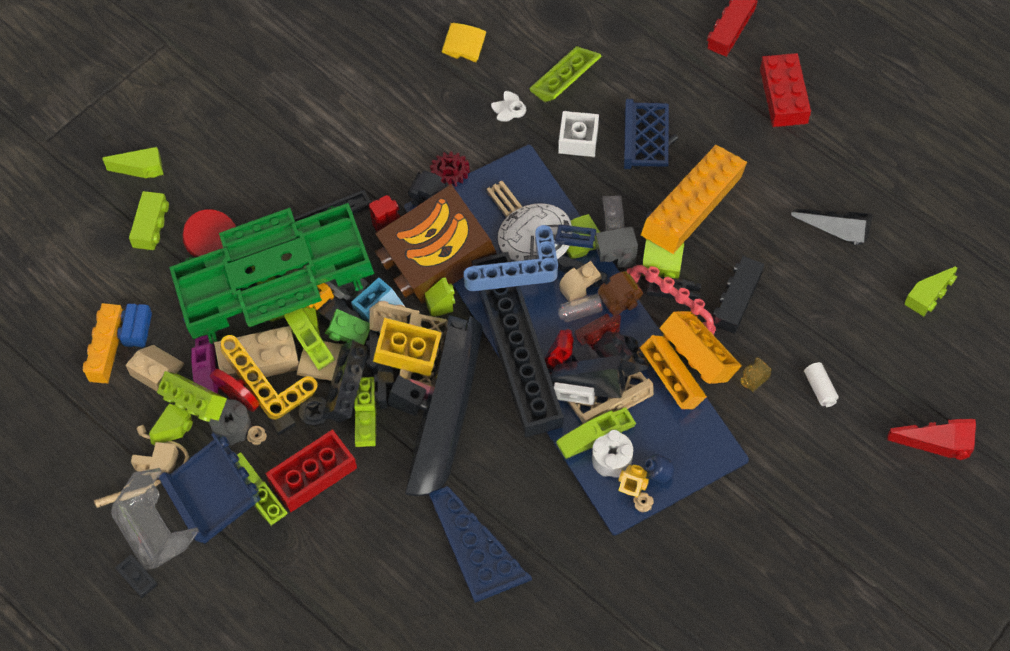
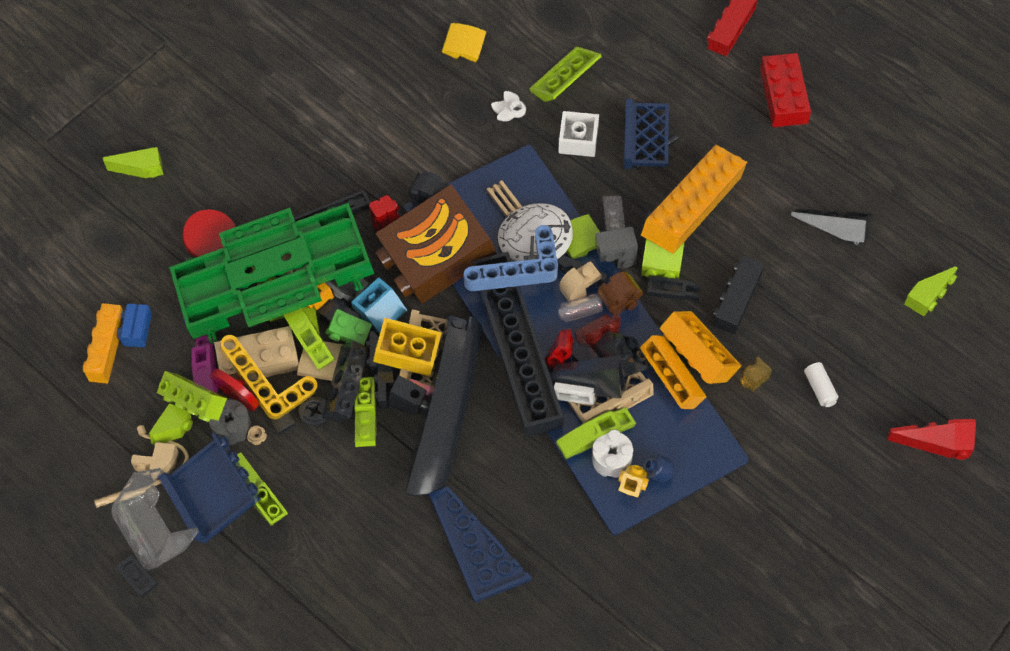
(148, 220): lime brick -> none
(150, 364): tan slope -> none
(311, 470): red brick -> none
(385, 310): tan bracket -> none
(440, 298): lime slope -> none
(449, 168): dark red gear -> none
(575, 239): dark blue tile -> none
(643, 507): tan plate -> none
(681, 295): coral bar -> none

